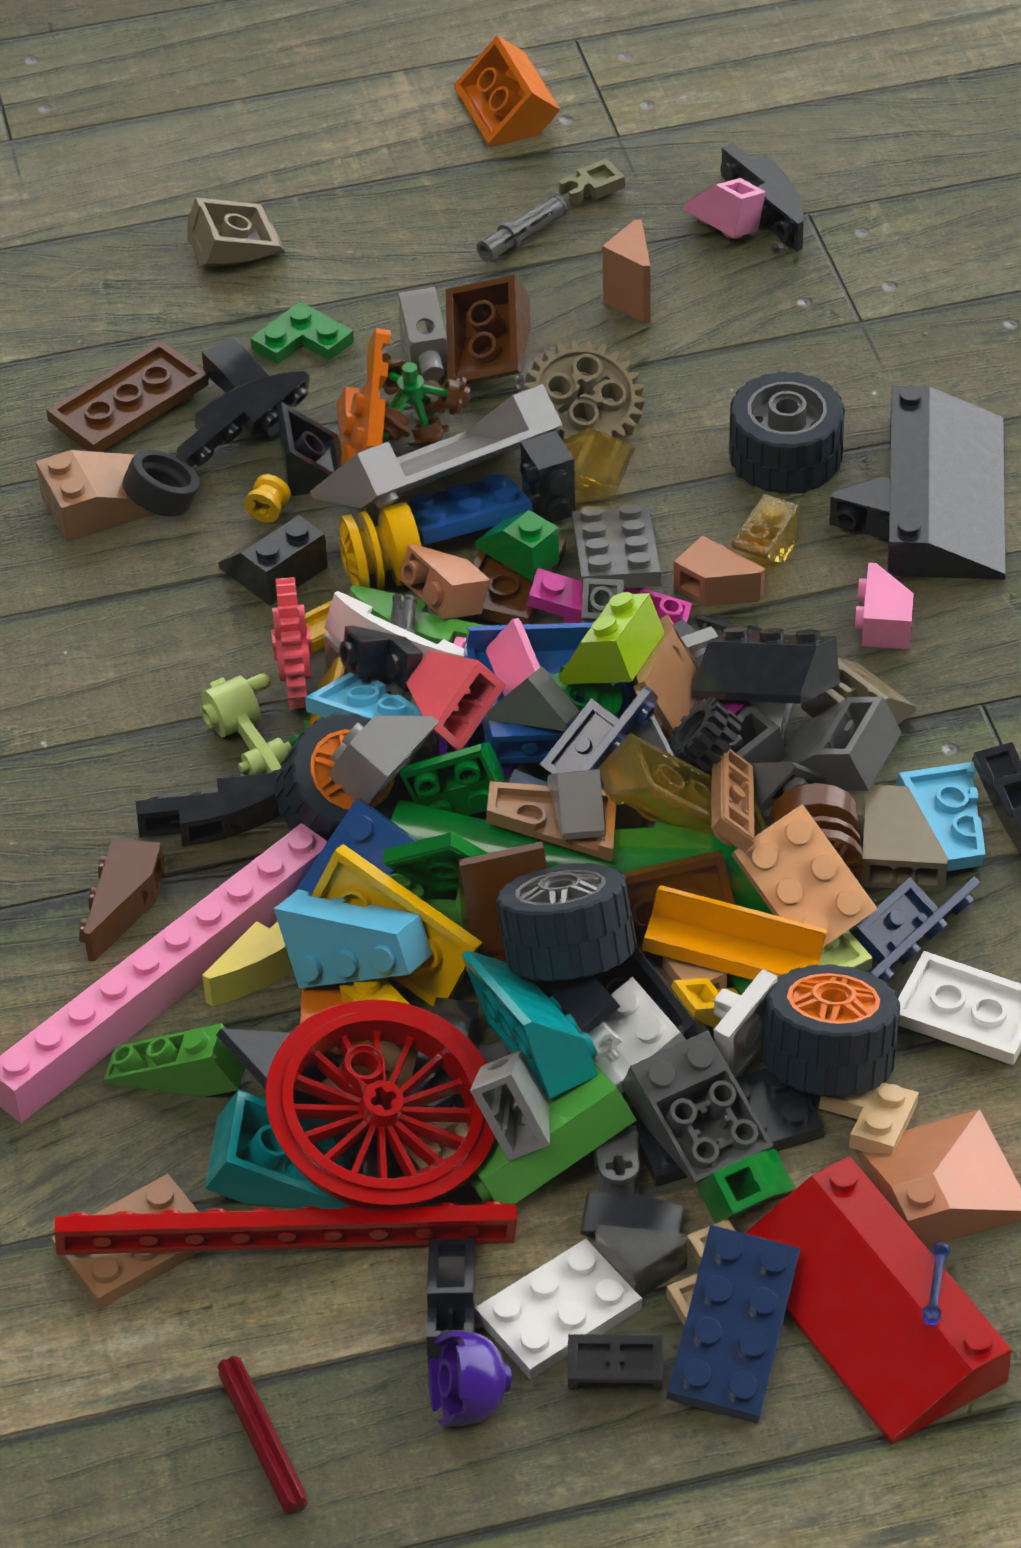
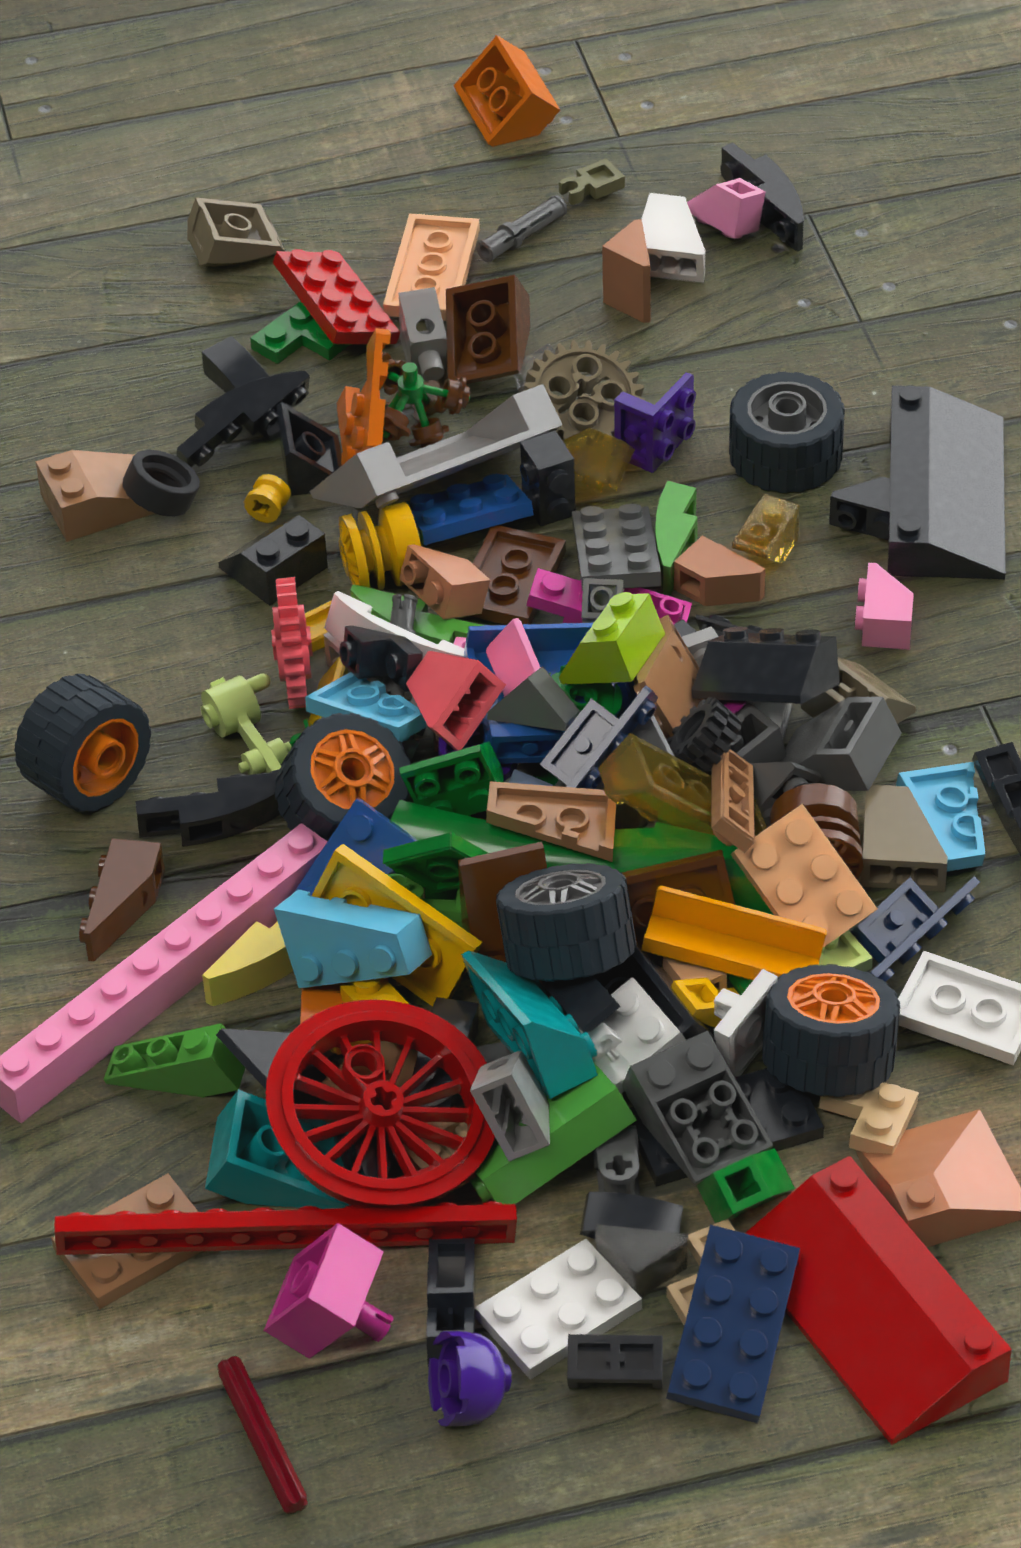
(82, 742): none -> black wheel
(127, 397): reddish brown plate -> none
(328, 1293): none -> dark pink brick
(334, 295): none -> red plate
(375, 753): light grey slope -> none
(432, 254): none -> light nougat plate
(523, 543): green slope -> none
(578, 803): light grey slope -> none
(656, 428): none -> dark purple bracket
(673, 239): none -> white slope
(674, 528): none -> bright green slope
(932, 1313): clear blue hinge -> none

